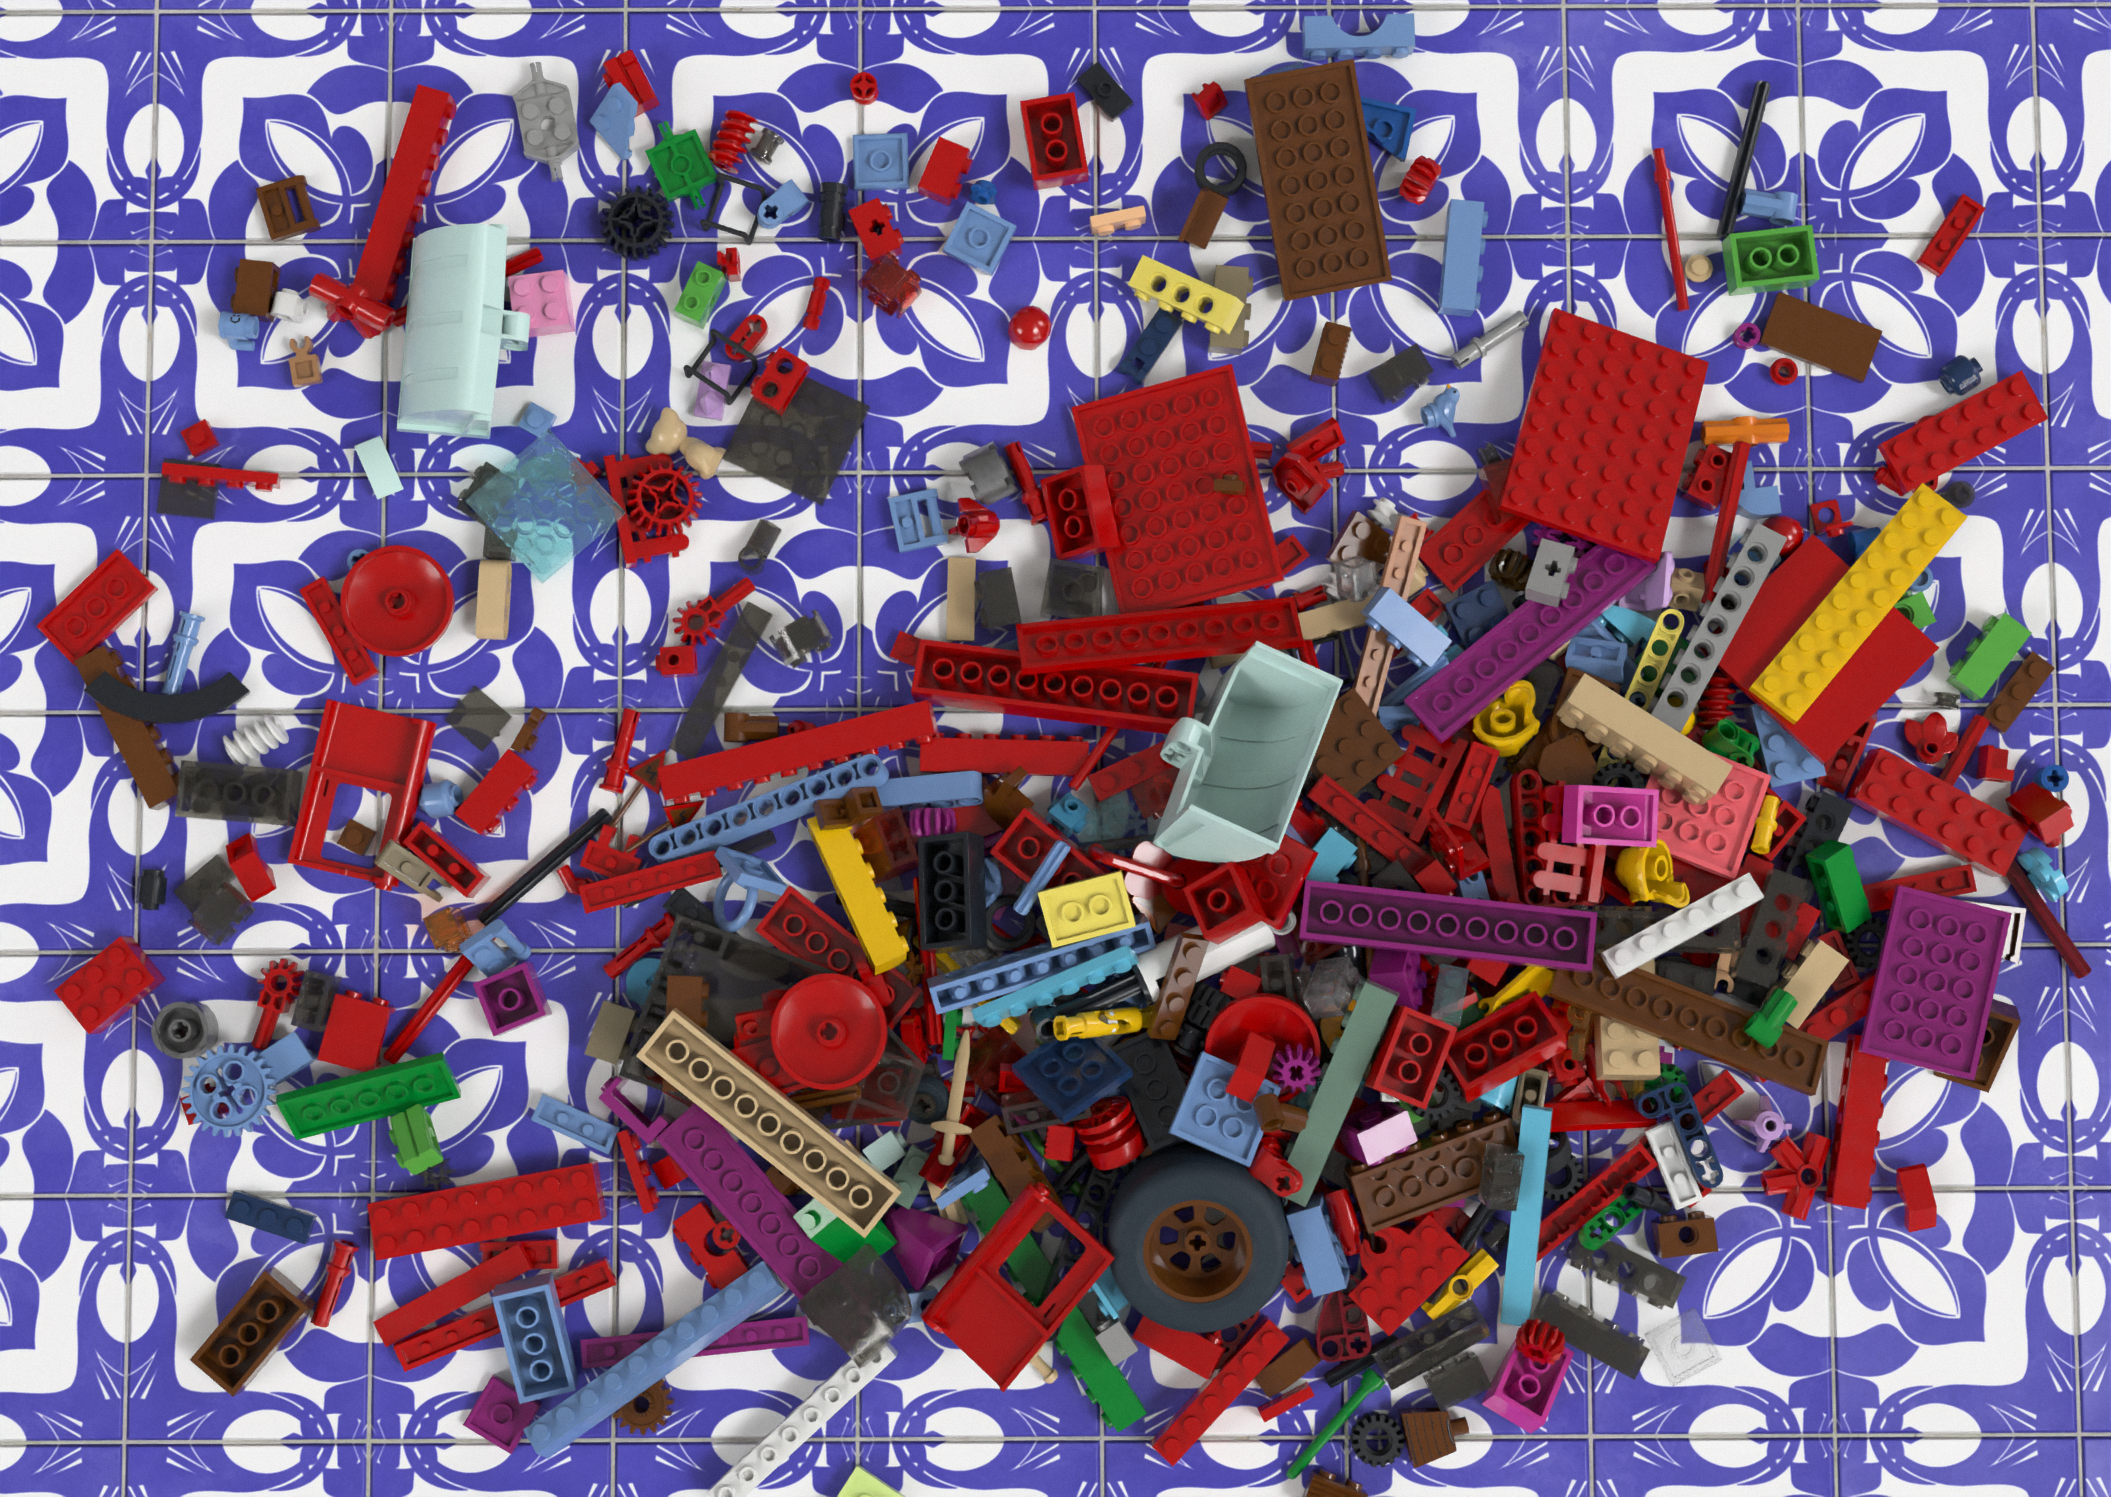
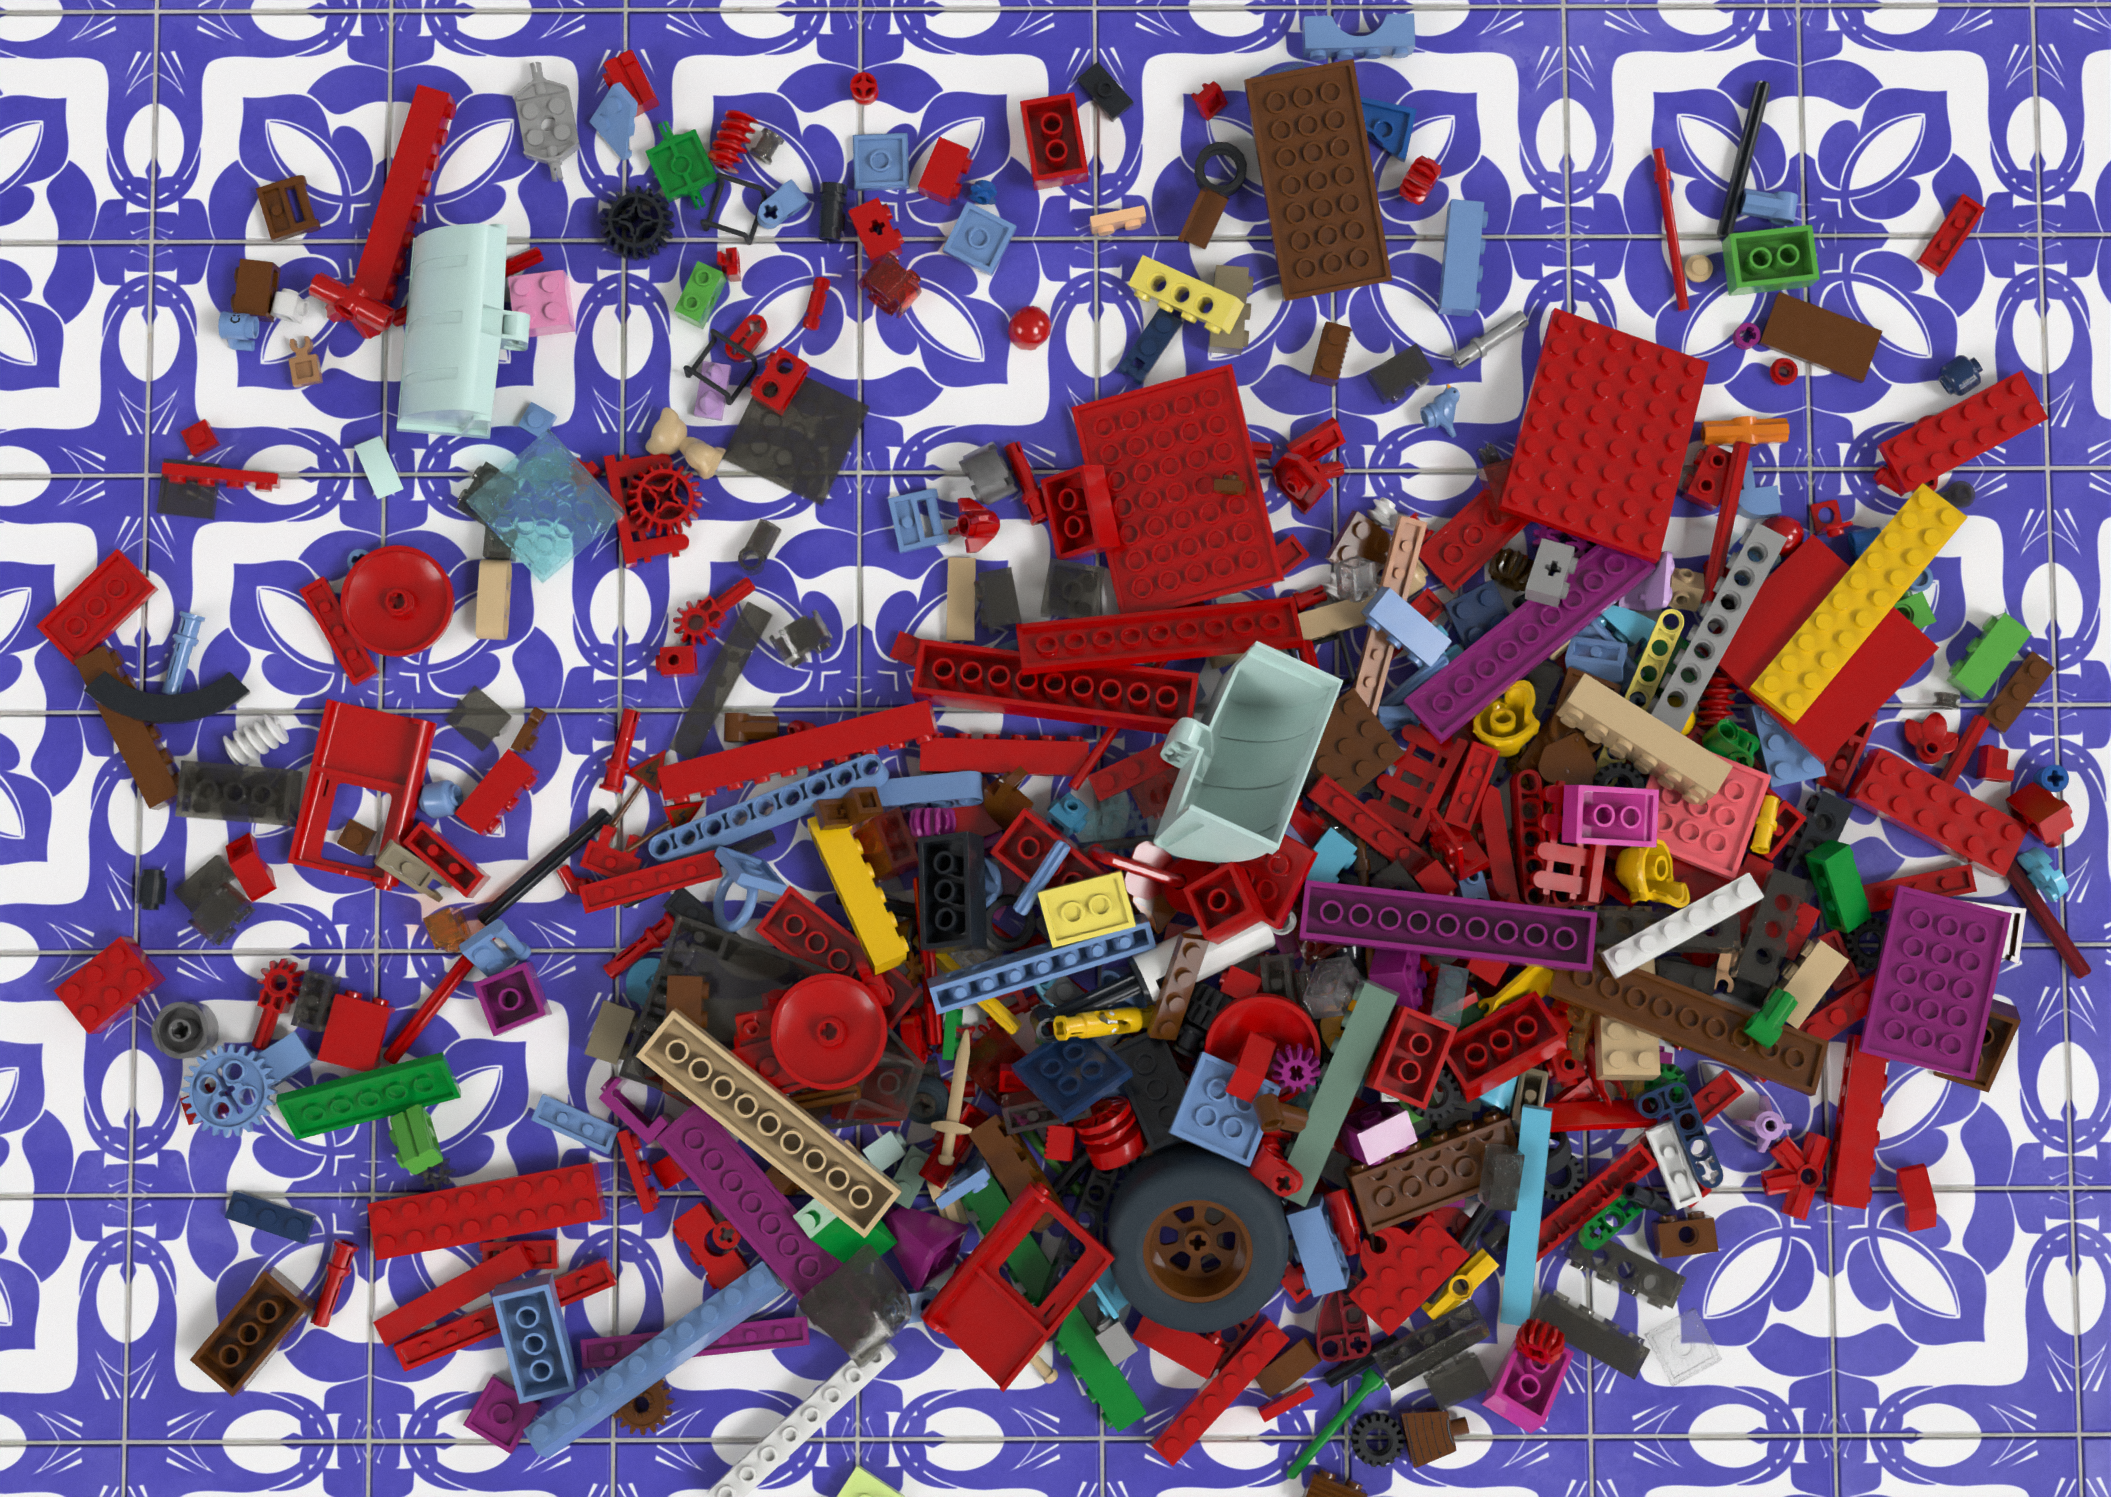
(1064, 983): medium azure plate -> none

